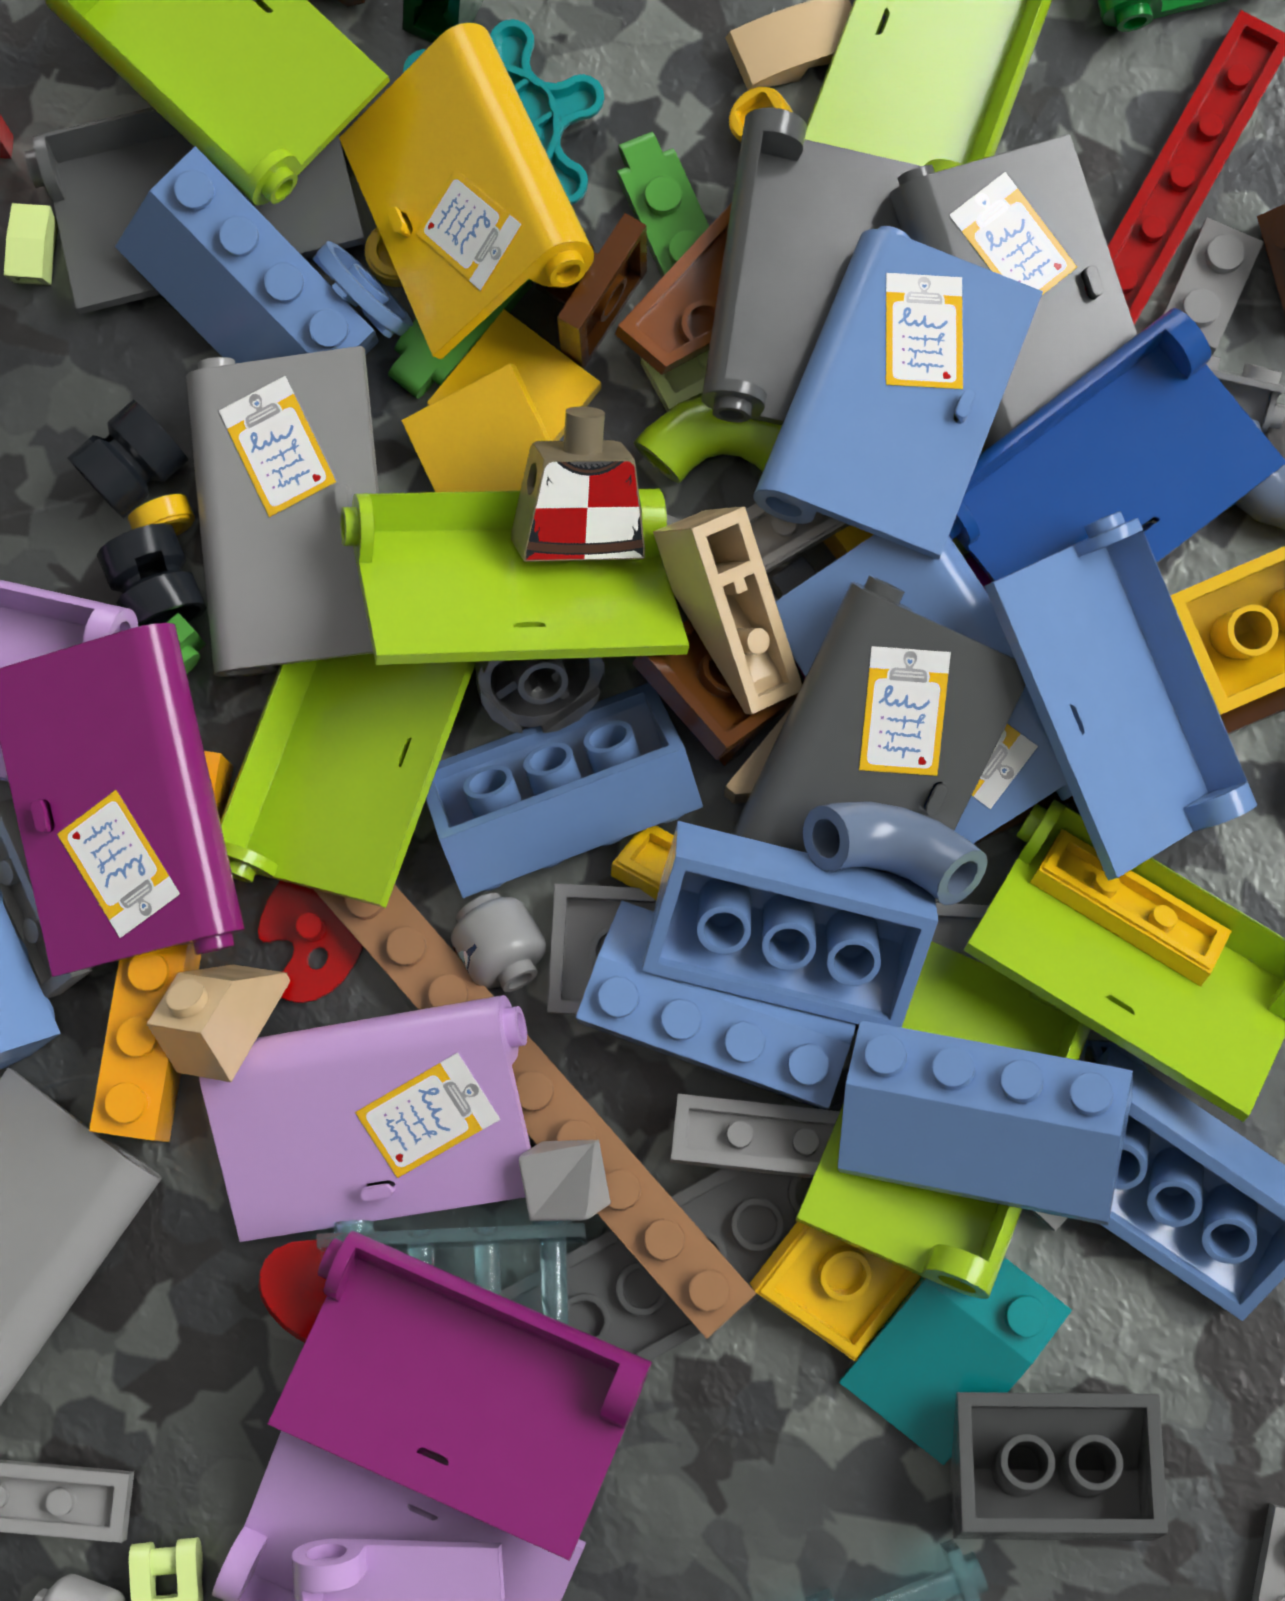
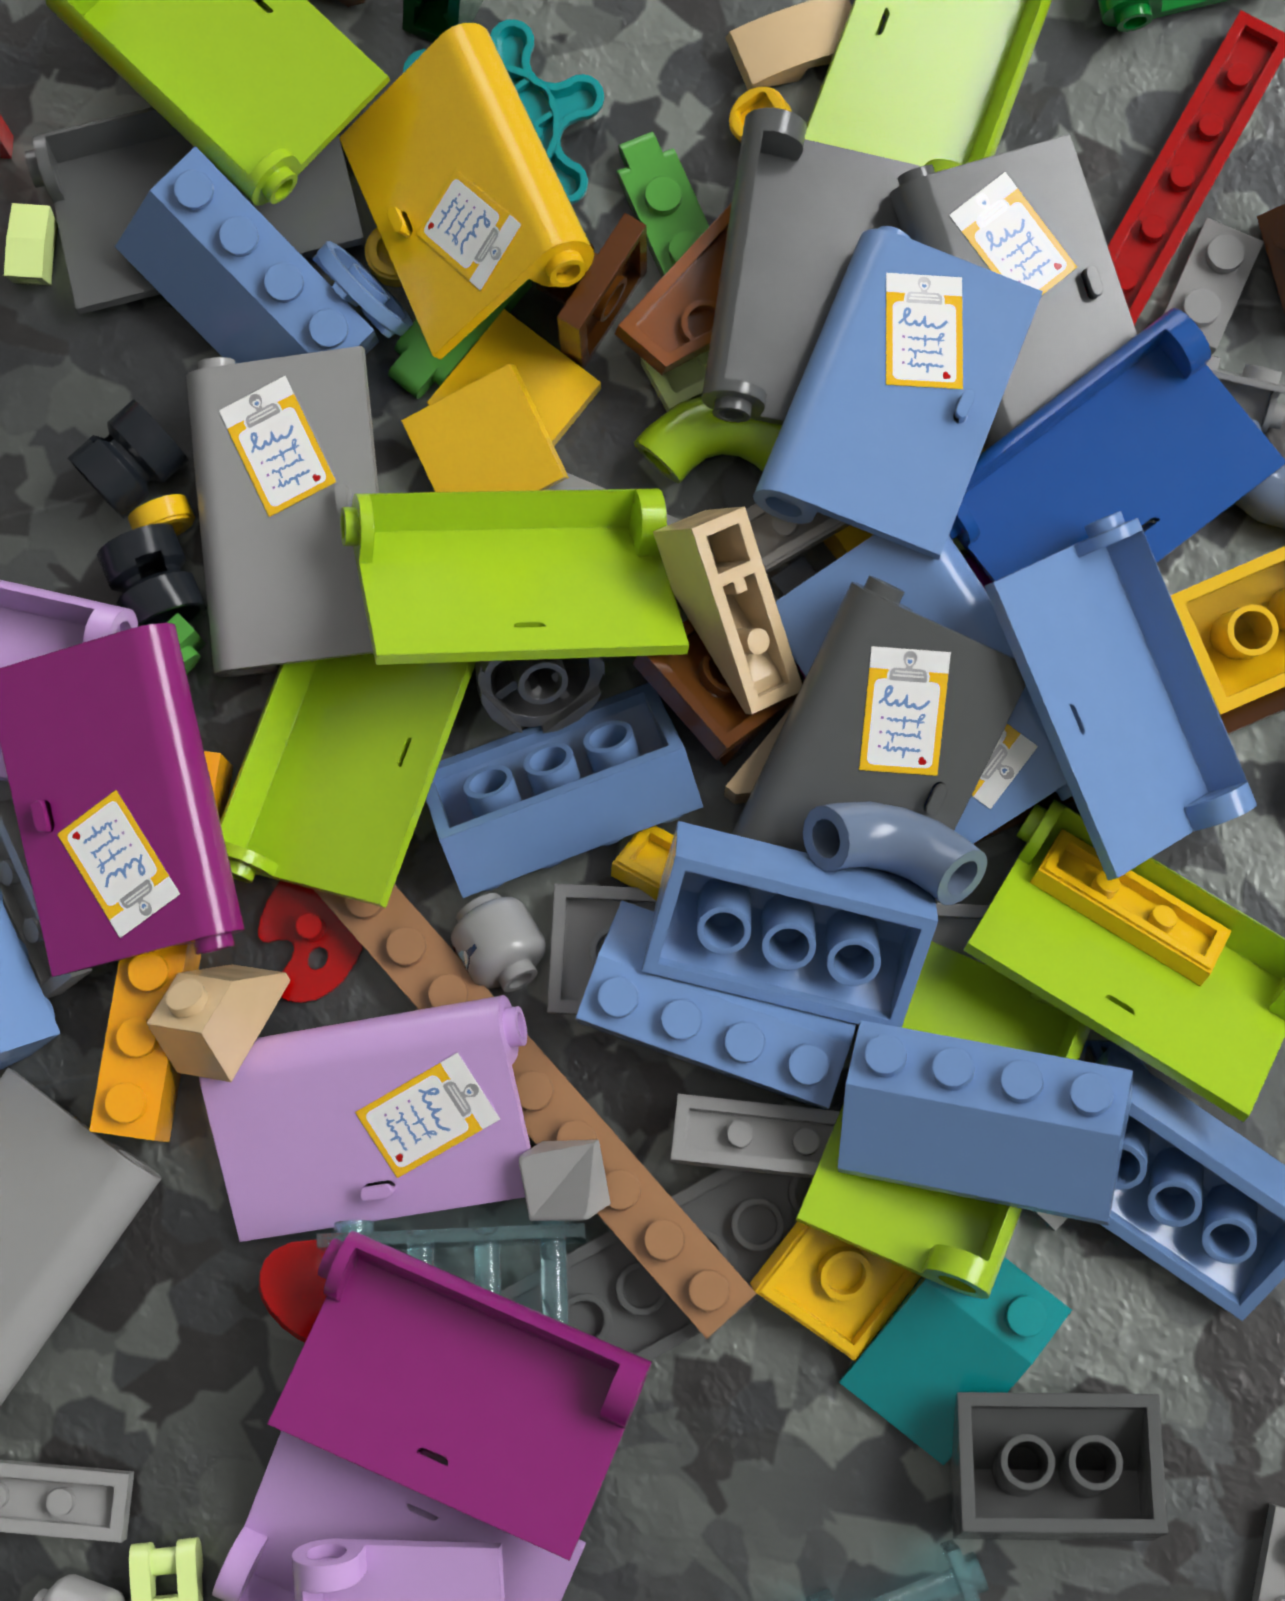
(579, 496): torso -> none

